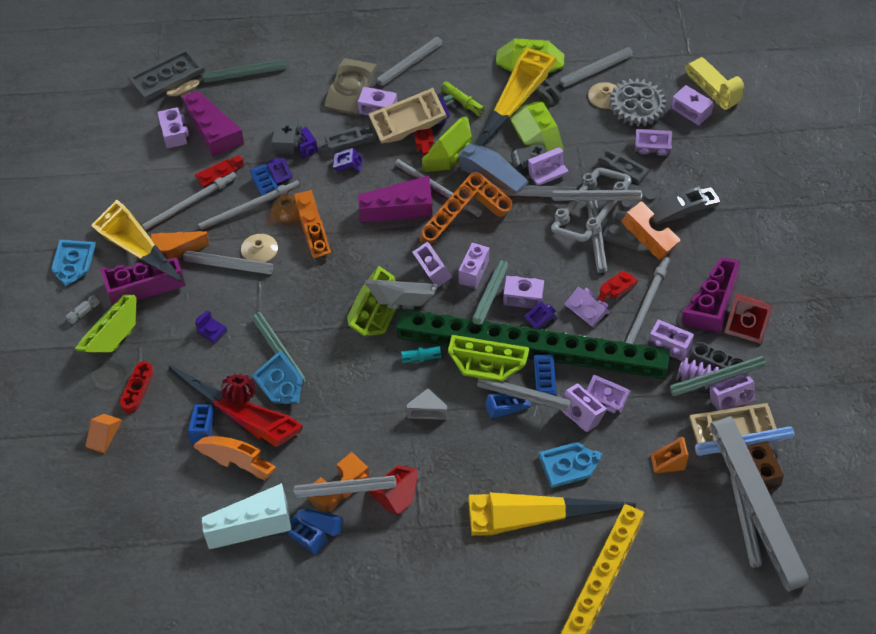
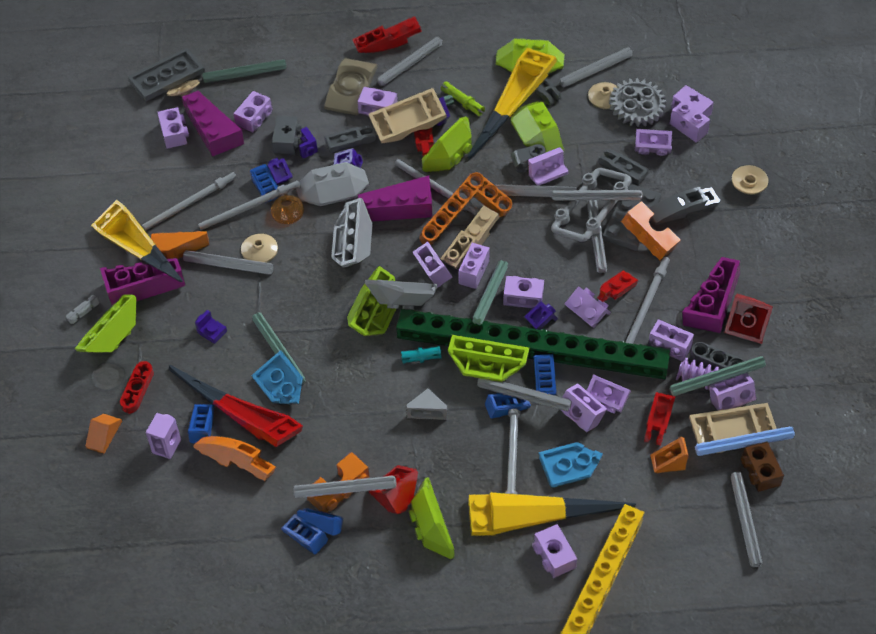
(72, 260): dark azure tile -> none
(163, 435): none -> lavender brick
(222, 169): red hinge -> none
(237, 388): dark red gear -> none
(248, 519): light aqua wedge -> none
(253, 111): none -> lavender brick
(312, 224): orange slope -> none
(332, 184): none -> light grey wedge
(352, 234): none -> light grey wedge
(385, 39): none -> red slope
(430, 522): none -> lime wedge
(476, 233): none -> tan slope
(492, 167): sand blue wedge -> none
(514, 414): none -> light grey bar
(553, 539): none -> lavender brick
(659, 416): none -> red hinge
(689, 121): none -> lavender brick
(722, 91): light yellow beam -> none
(750, 179): none -> tan dish
(759, 504): light grey beam -> none

